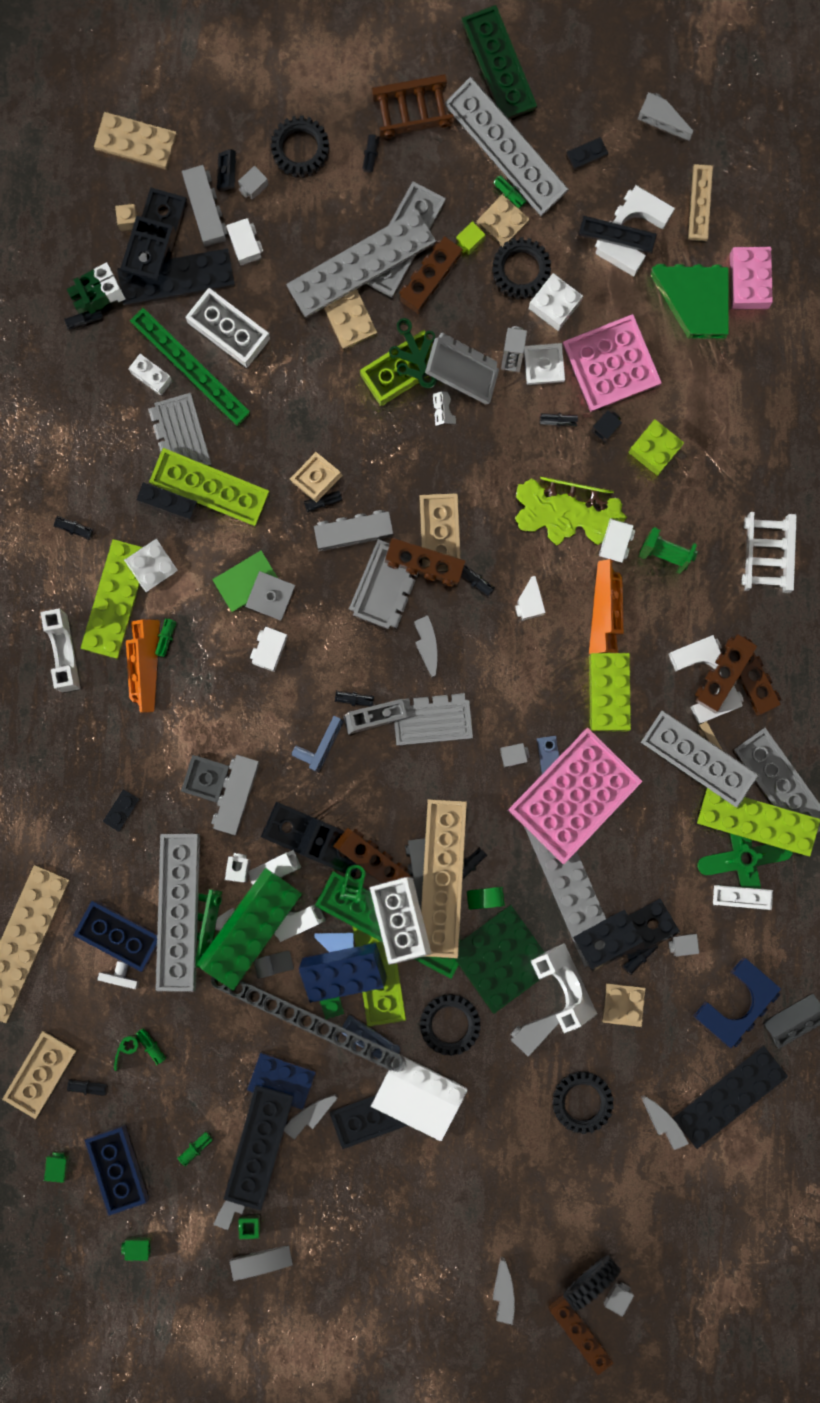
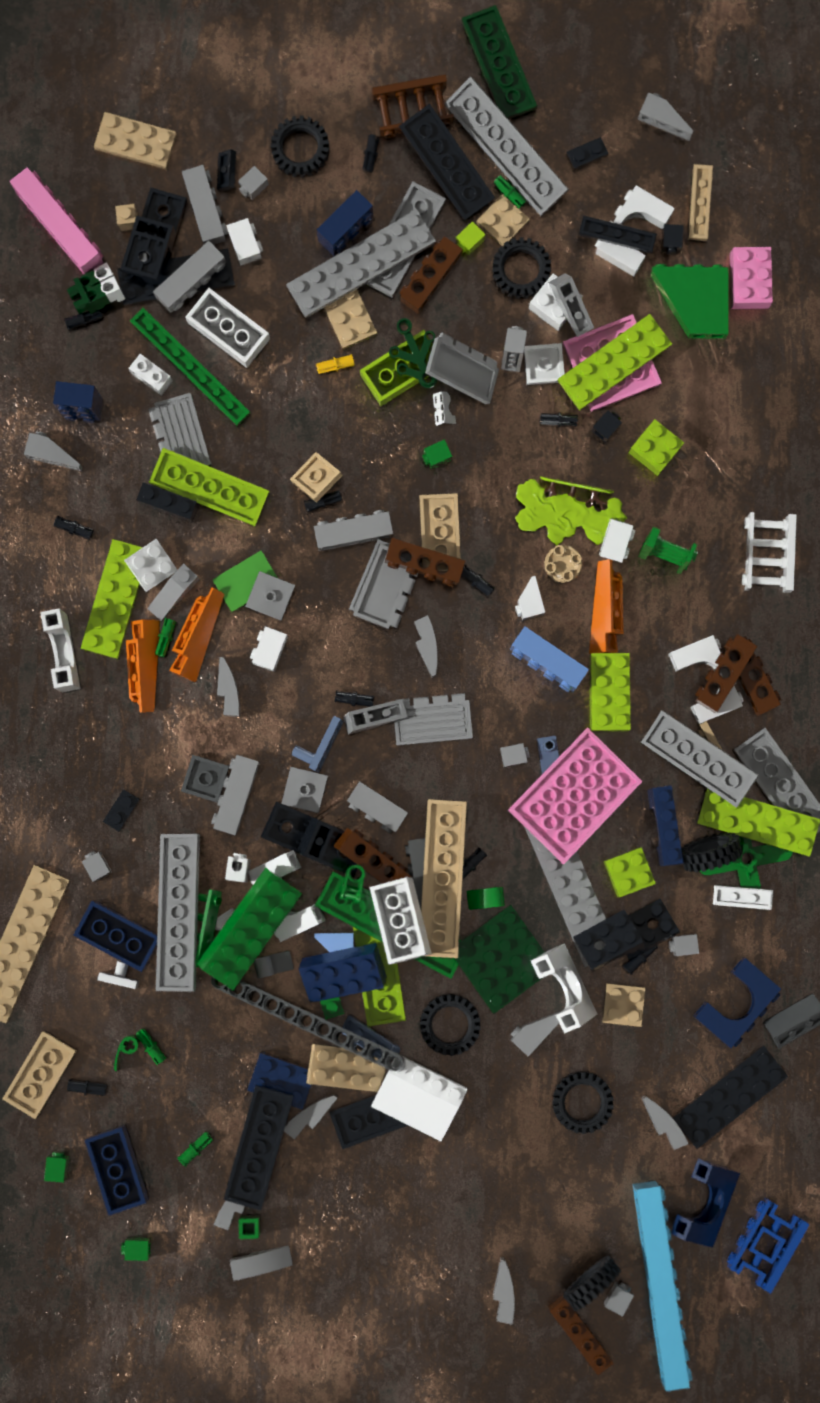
(45, 450): none -> light grey slope
(57, 220): none -> bright pink brick
(78, 401): none -> dark blue brick
(96, 866): none -> light grey brick
(173, 592): none -> light grey slope
(189, 277): none -> light grey brick
(196, 634): none -> orange wedge
(228, 688): none -> light grey slope
(304, 790): none -> light grey plate
(335, 364): none -> yellow axle
(343, 1069): none -> tan plate
(345, 223): none -> dark blue brick
(376, 808): none -> light grey brick
(437, 454): none -> green brick
(446, 162): none -> black plate
(548, 659): none -> medium blue brick
(563, 563): none -> tan dish
(571, 304): none -> light grey slope
(614, 362): none -> lime plate
(629, 872): none -> lime brick
(661, 1287): none -> medium azure brick
(669, 846): none -> dark blue arch
(672, 239): none -> black brick
(706, 1226): none -> dark blue arch
(711, 852): none -> black tyre
(780, 1253): none -> blue fence

